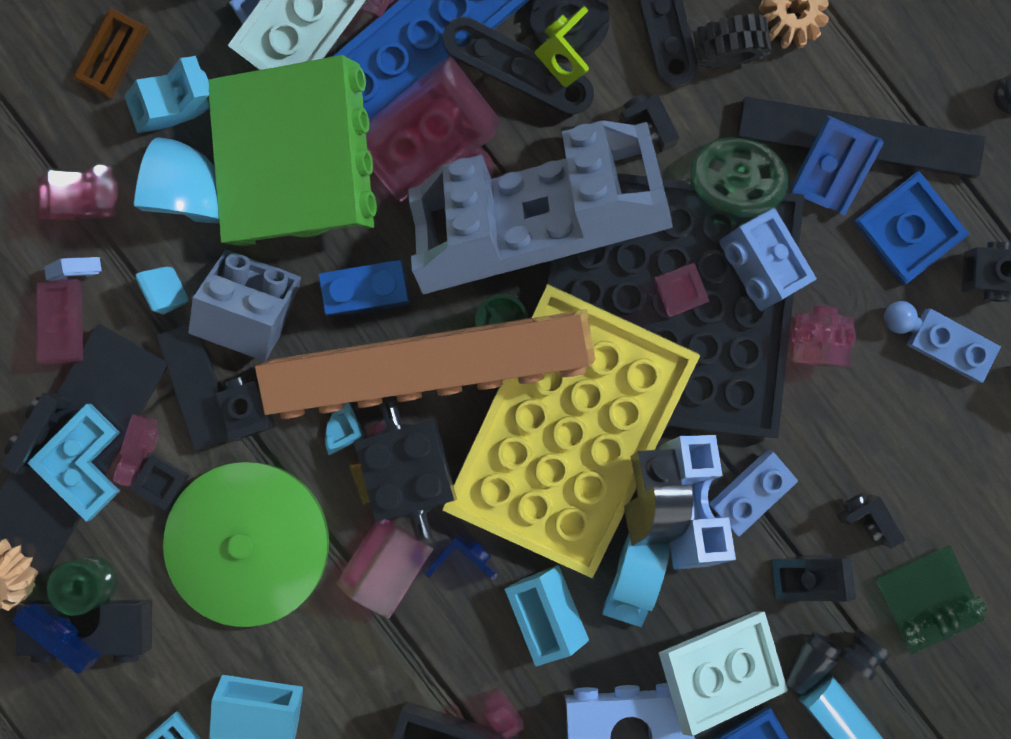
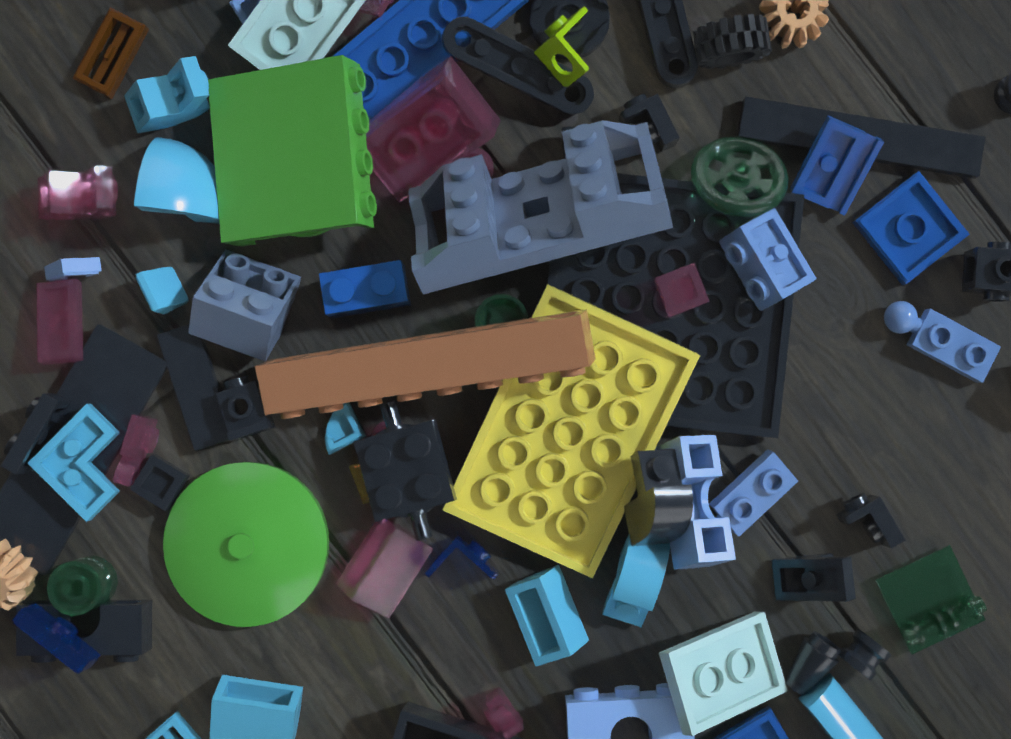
(823, 338): clear pink brick -> none

